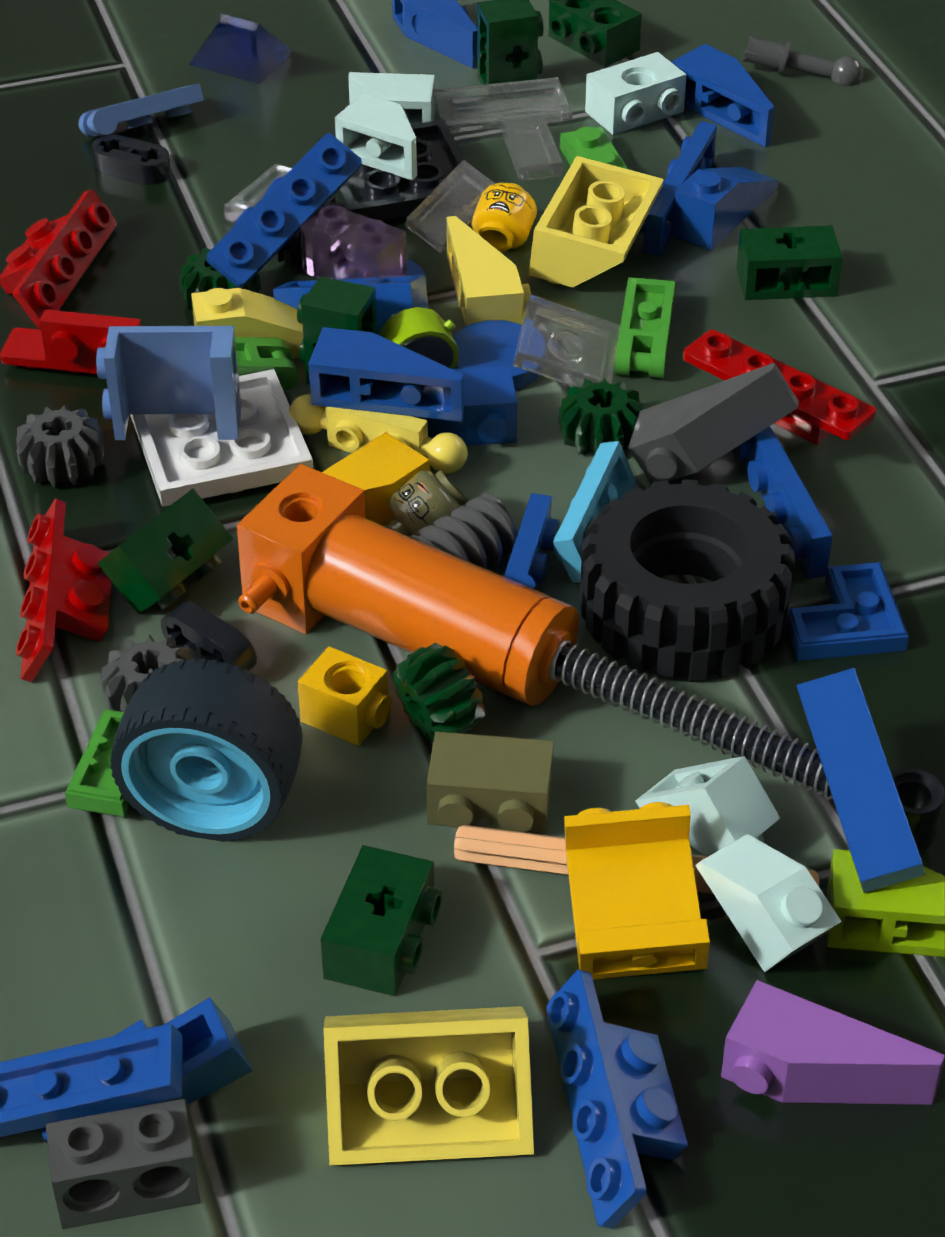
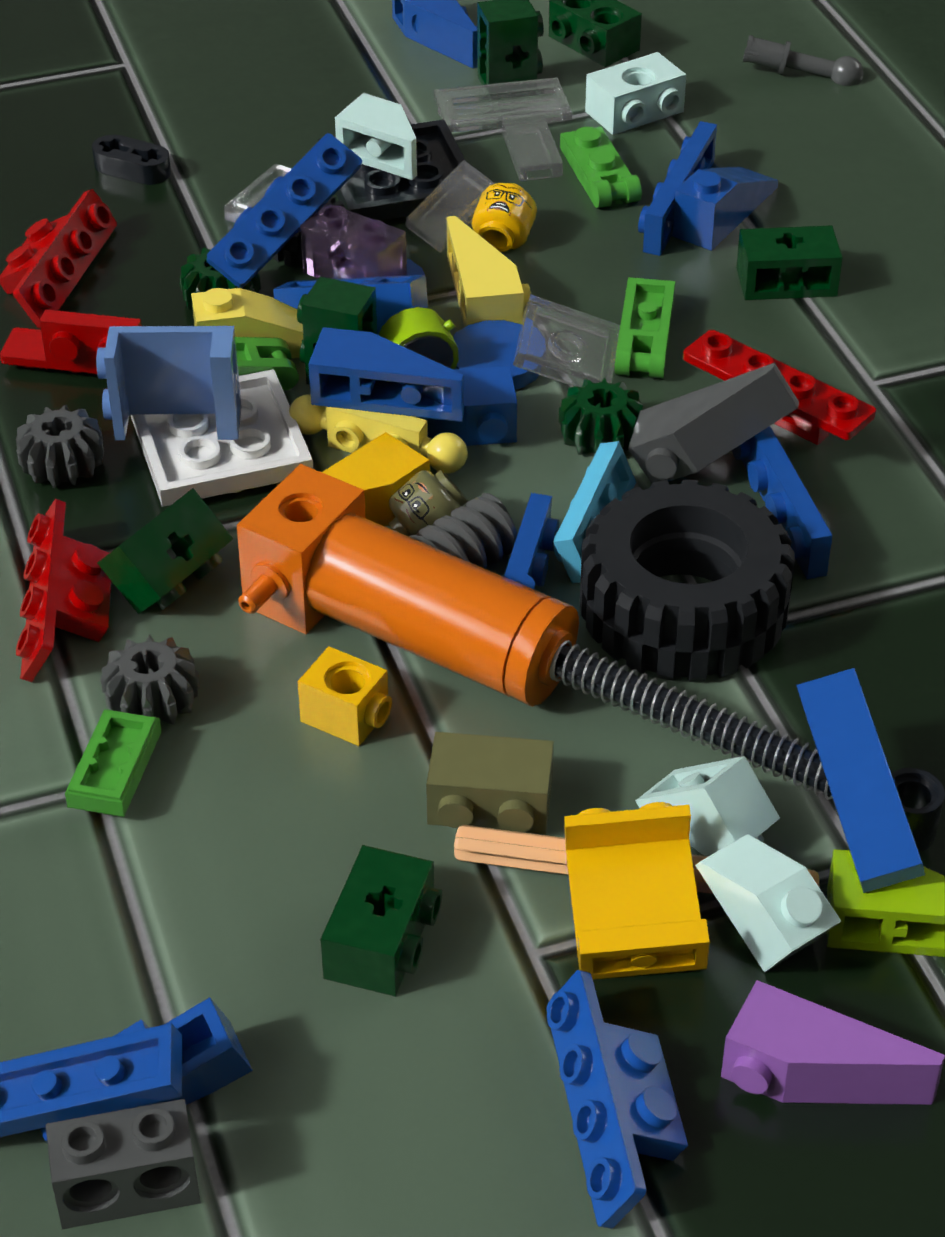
(138, 111): medium blue plate -> none
(207, 750): wheel -> none
(208, 636): black beam -> none
(241, 50): clear blue slope -> none
(412, 91): light aqua slope -> none
(428, 1085): light yellow slope -> none
(438, 691): dark green gear -> none
(591, 221): light yellow slope -> none
(726, 94): blue slope -> none
(856, 624): blue tile -> none

